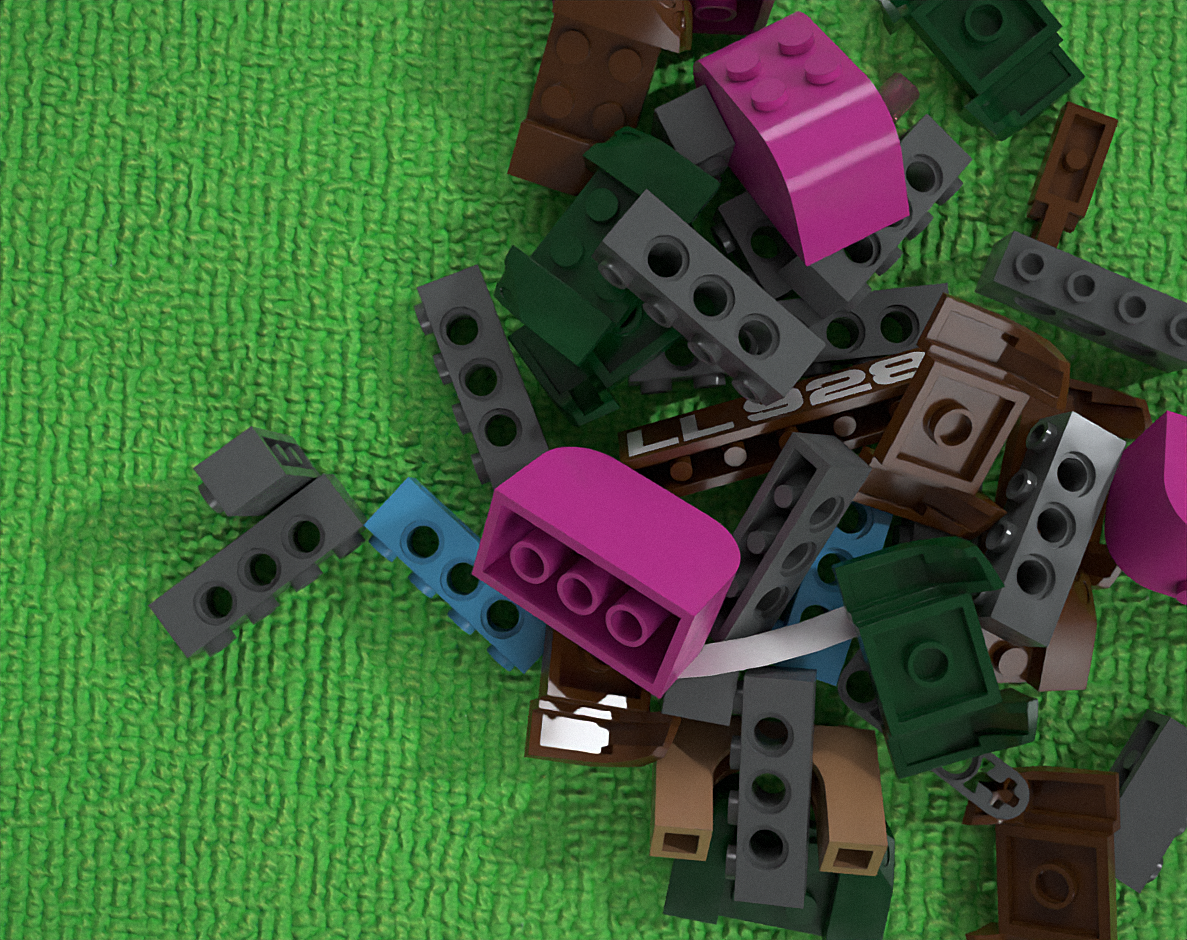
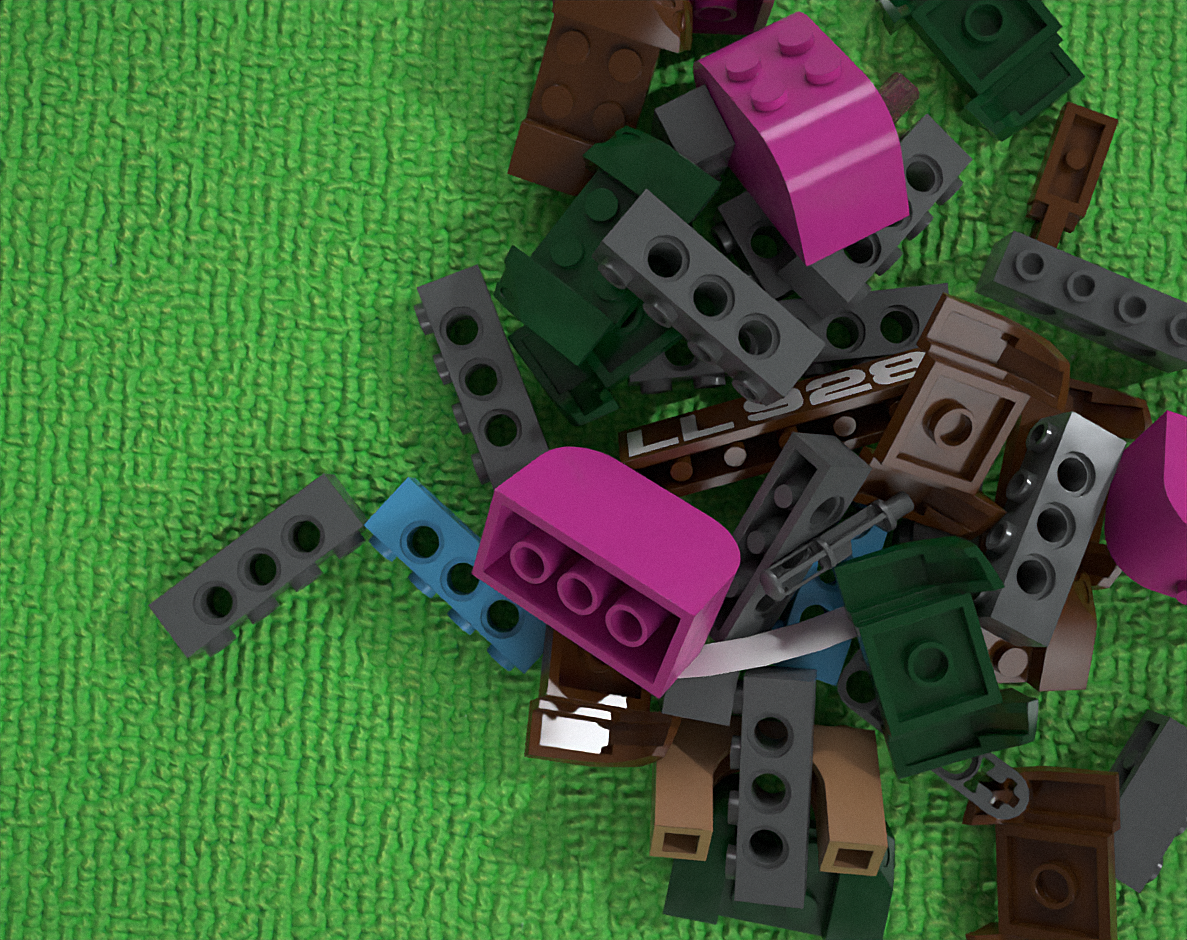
(254, 473): dark grey brick -> none
(836, 543): none -> dark grey piece

